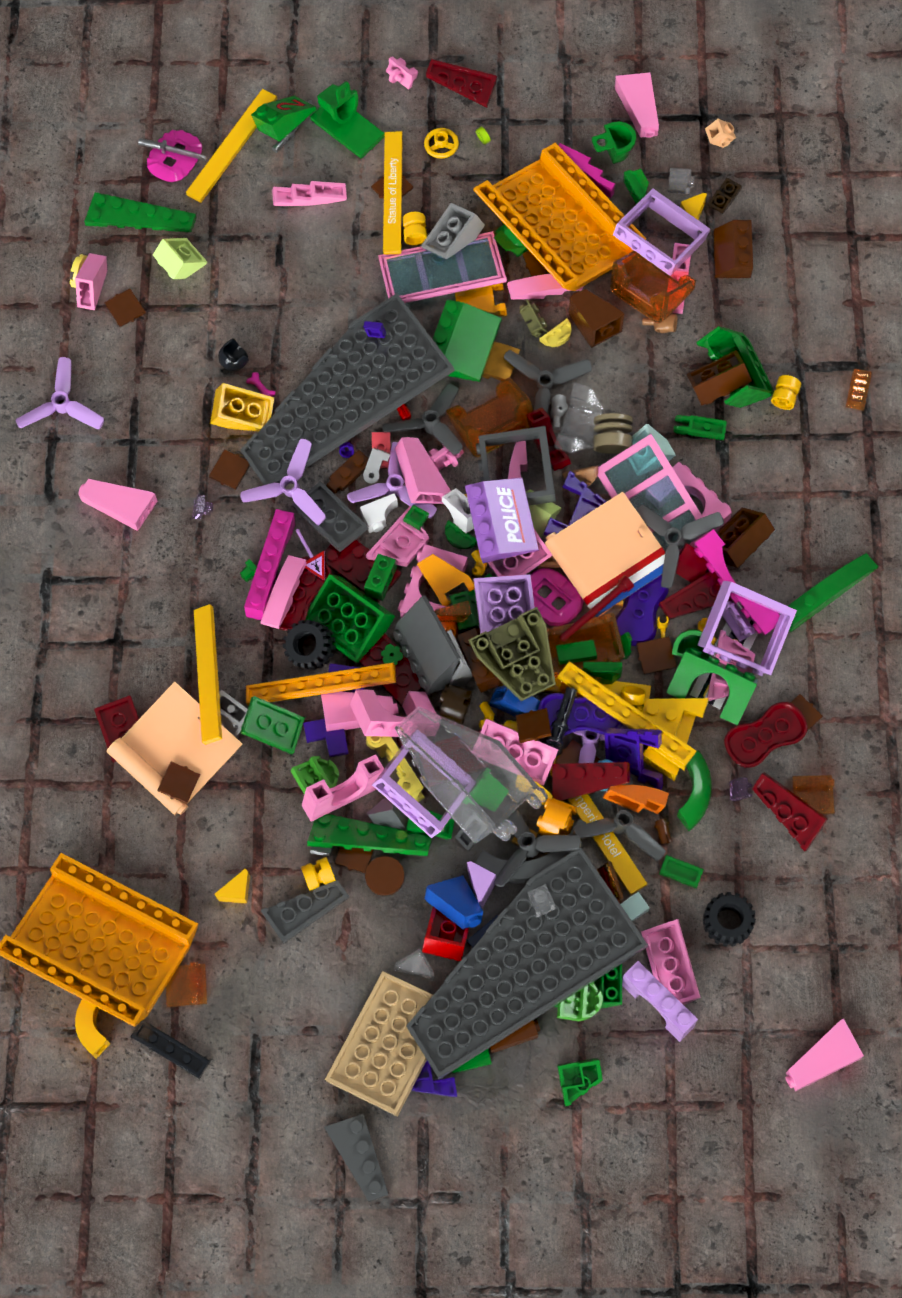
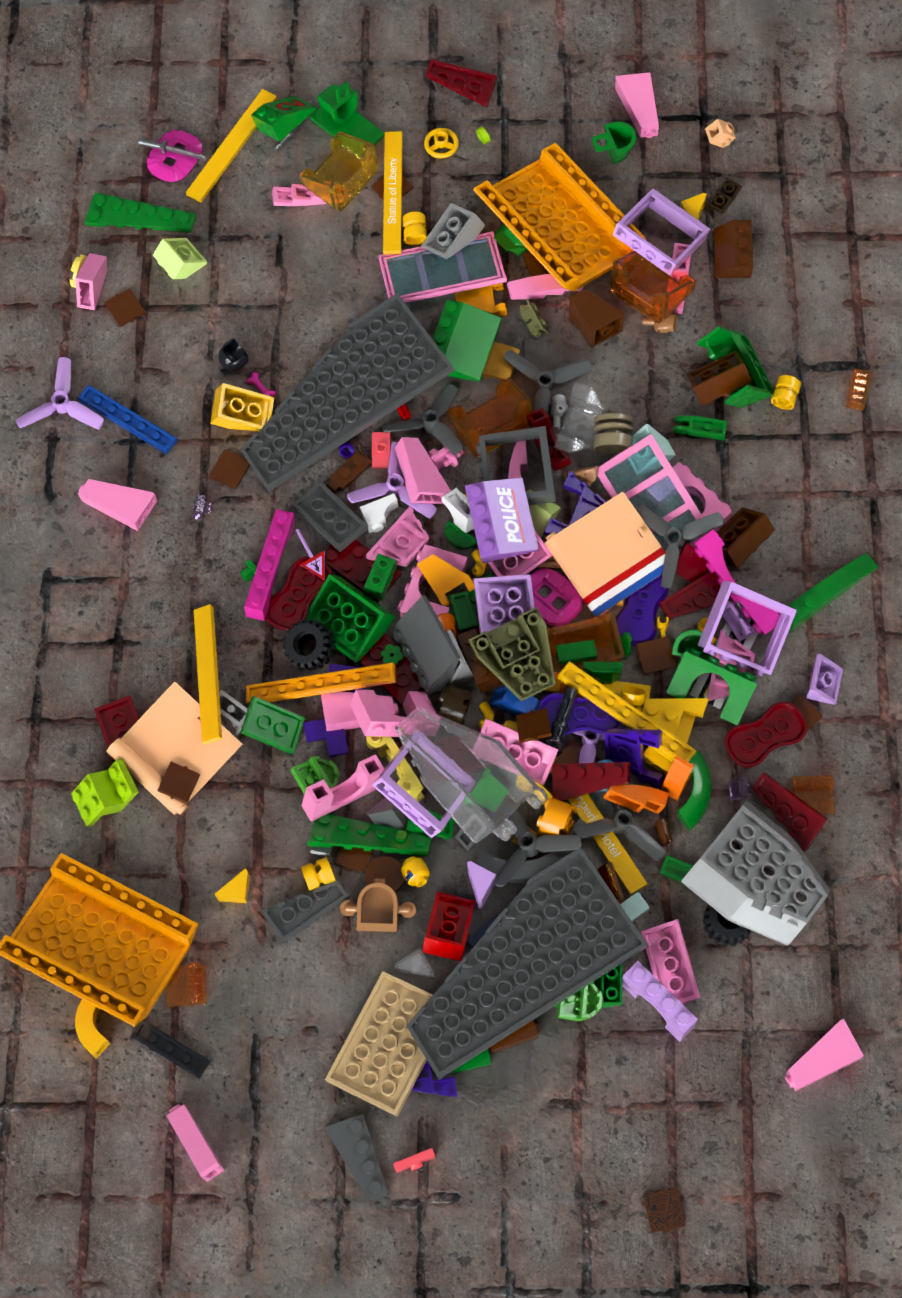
(104, 792): none -> lime bracket
(127, 419): none -> blue tile
(194, 1142): none -> bright pink slope
(283, 591): bright pink slope -> none
(295, 472): lavender piece -> none
(343, 172): none -> clear yellow windscreen
(372, 472): light grey leg -> none
(374, 329): dark purple tile -> none
(377, 908): none -> medium nougat piece
(399, 72): bright pink hips -> none
(414, 1161): none -> coral plate
(415, 871): none -> yellow head
(416, 517): green tile -> none
(454, 613): clear orange slope -> none
(455, 901): blue slope -> none
(541, 900): clear brick -> none
(558, 335): light yellow tile -> none
(578, 1078): green slope -> none
(592, 172): dark pink slope -> none
(624, 585): dark red piece -> none
(636, 184): green slope -> none
(664, 1210): none -> reddish brown piece
(677, 778): none -> orange slope
(680, 181): clear brick -> none
(740, 889): none -> light grey wedge
(824, 681): none -> lavender slope

